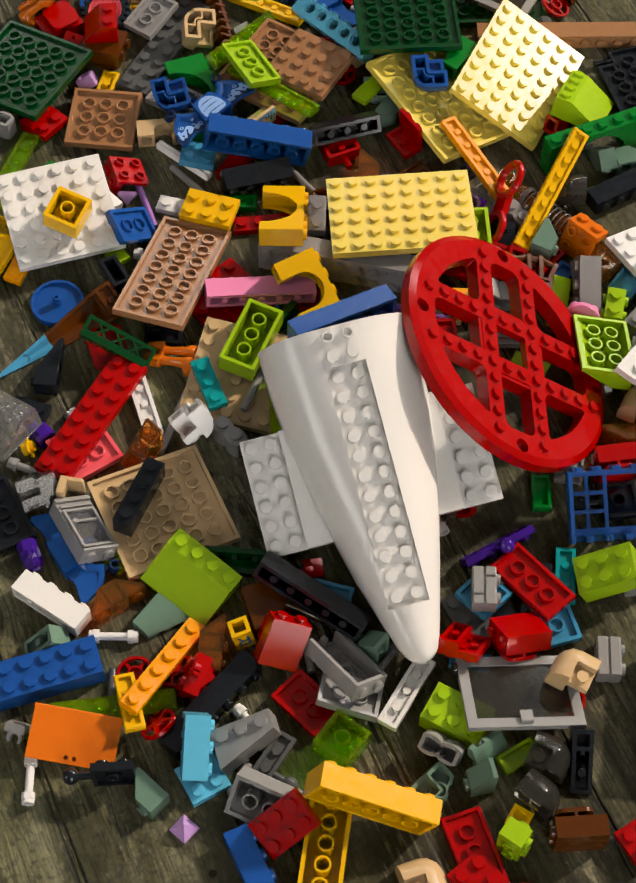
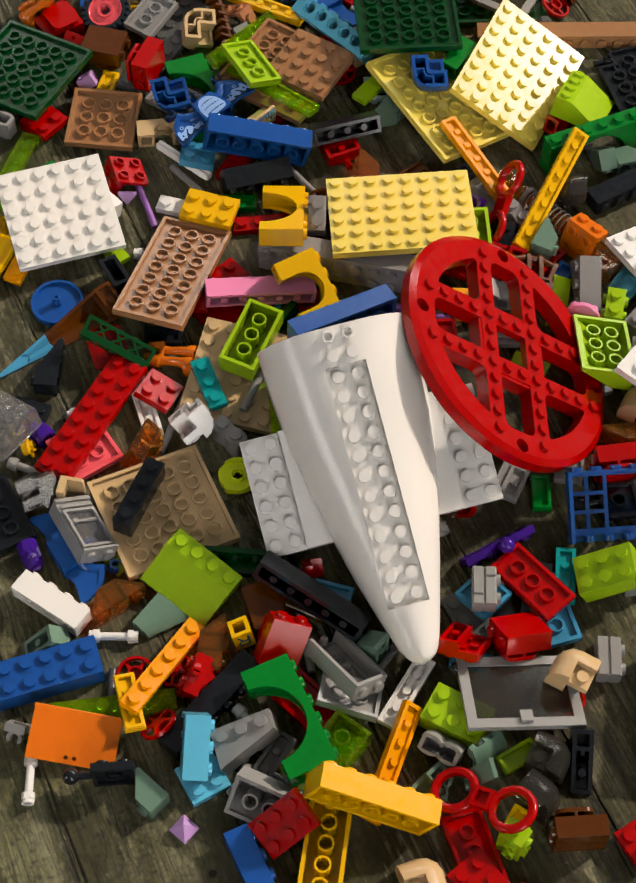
(67, 212): yellow brick -> none
(101, 24): red slope -> none
(131, 225): blue plate -> none
(145, 63): none -> red brick
(158, 391): none -> plate
(228, 482): none -> neon yellow plate
(241, 11): none -> nougat bracket
(279, 679): none -> green arch
(398, 743): none -> light orange plate
(407, 136): red bracket -> none
(486, 799): none -> red bar
(512, 481): none -> light grey plate

